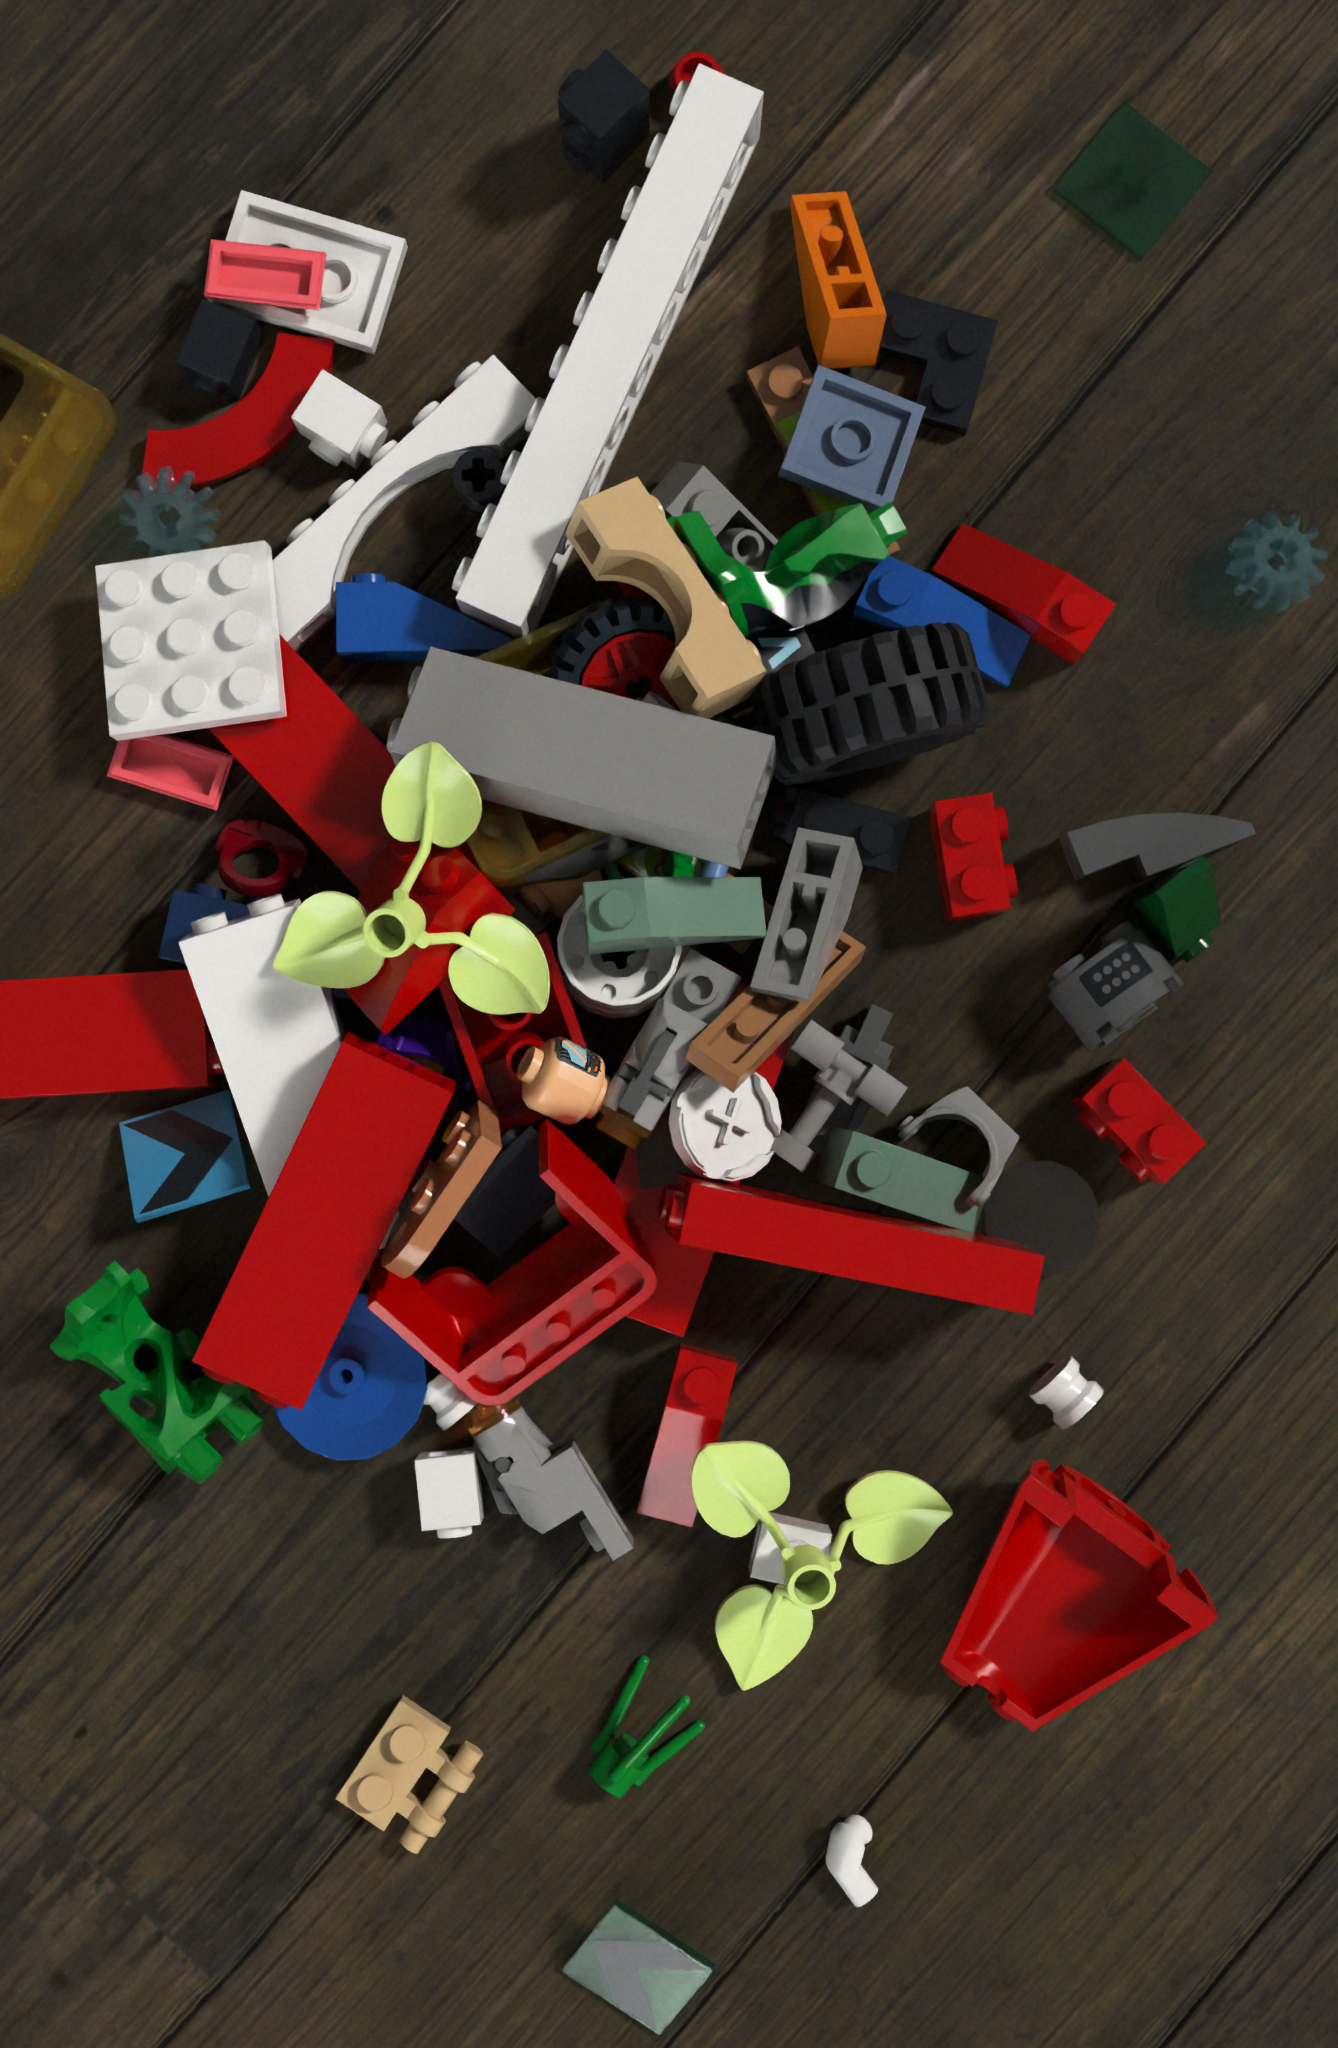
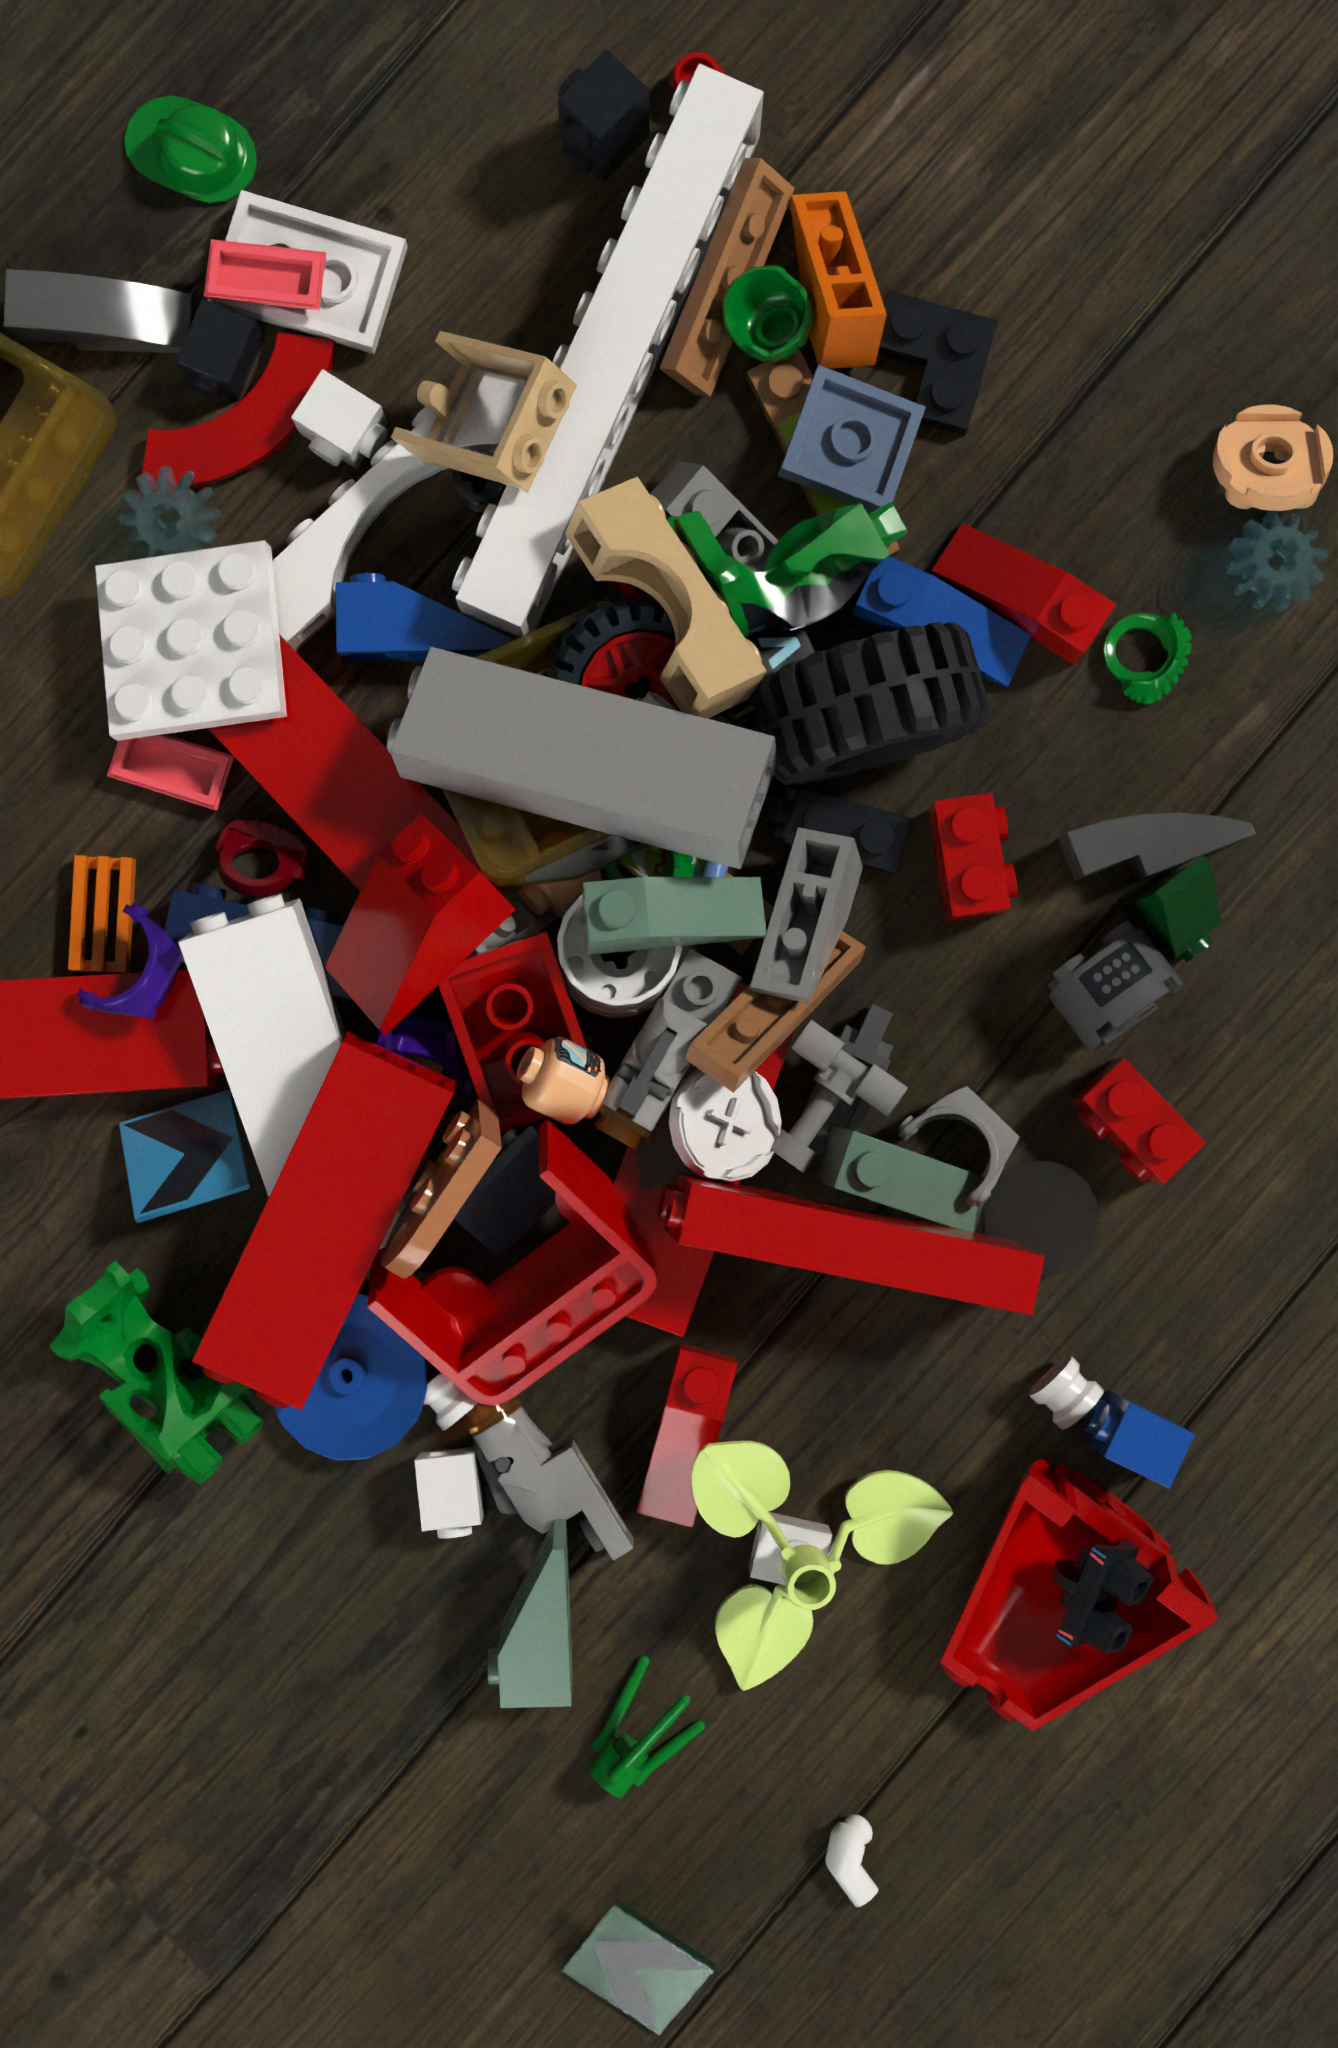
(79, 914): none -> orange tile
(95, 312): none -> dark grey slope
(156, 979): none -> dark purple helmet
(190, 149): none -> green piece
(340, 947): yellowish green plant -> none
(394, 1764): tan plate -> none
(495, 413): none -> tan window
(535, 1634): none -> sand green slope
(738, 243): none -> medium nougat plate
(768, 313): none -> green hair
(1092, 1592): none -> black hips
(1132, 181): clear green piece -> none
(1137, 1438): none -> blue brick
(1174, 638): none -> green piece
(1266, 485): none -> light nougat plate

